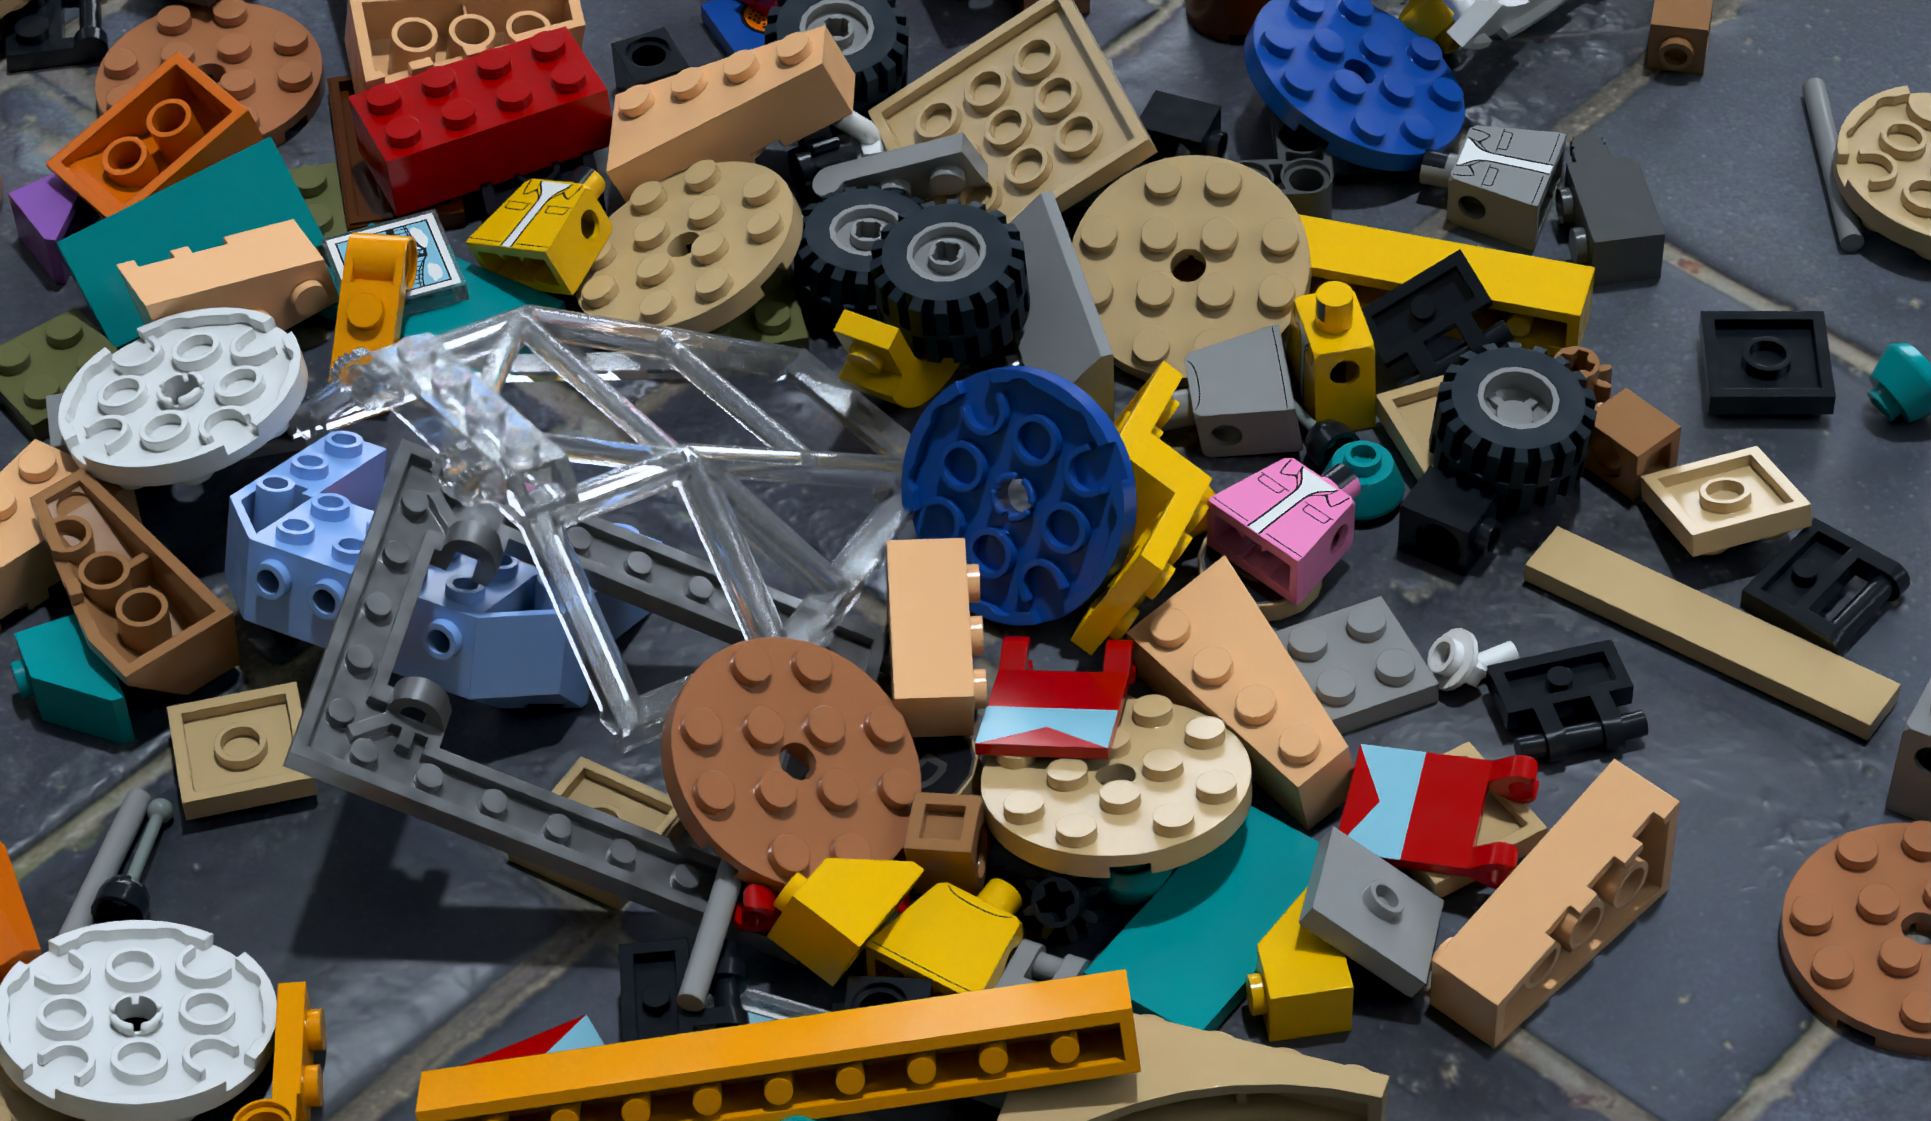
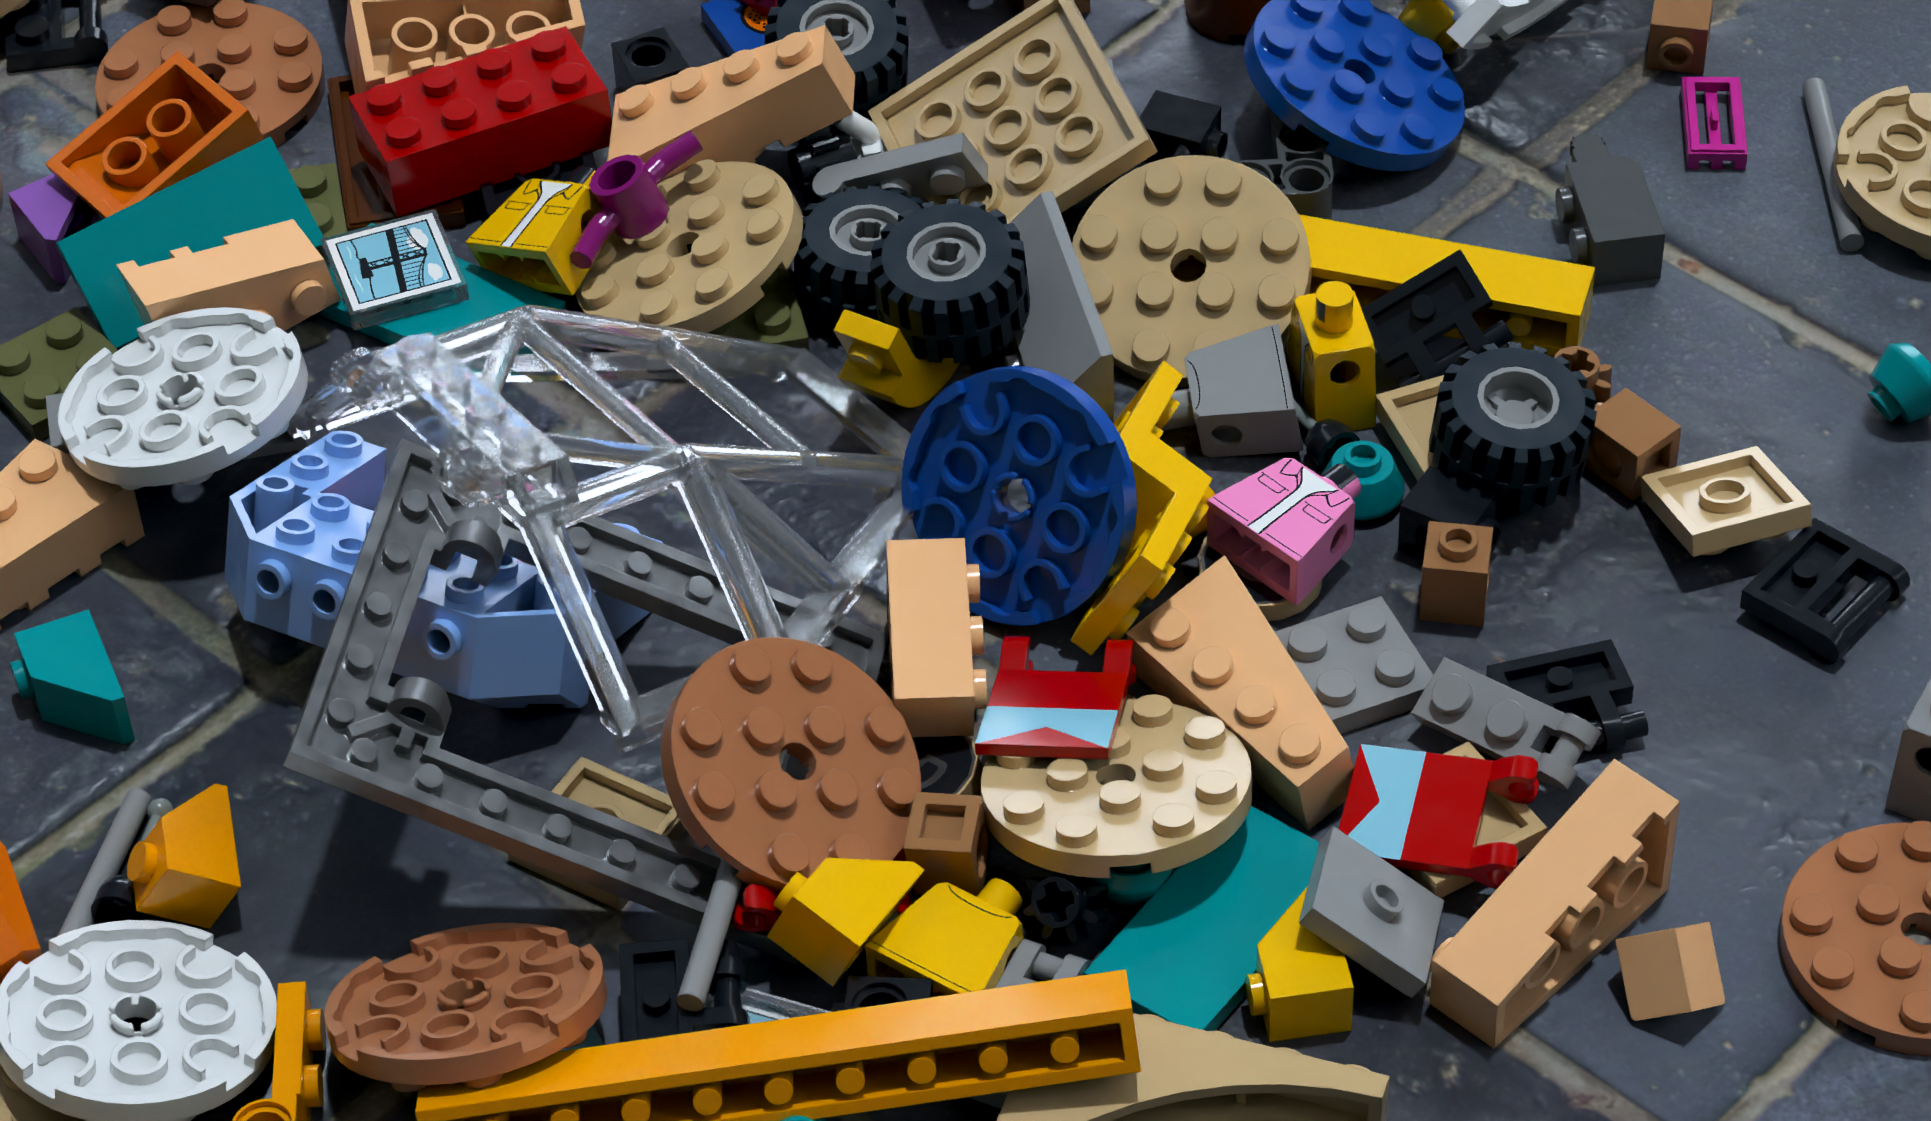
(131, 593): medium nougat wedge -> none
(188, 861): none -> light orange slope
(235, 750): tan plate -> none
(373, 291): light orange plate -> none
(466, 1006): none -> nougat plate
(630, 197): none -> magenta piece
(1456, 573): none -> medium nougat brick
(1456, 659): white plate -> none
(1500, 181): light grey torso -> none
(1503, 721): none -> light grey plate
(1670, 971): none -> light nougat panel
(1713, 633): tan tile -> none
(1714, 150): none -> dark pink tile
(1766, 362): black plate -> none

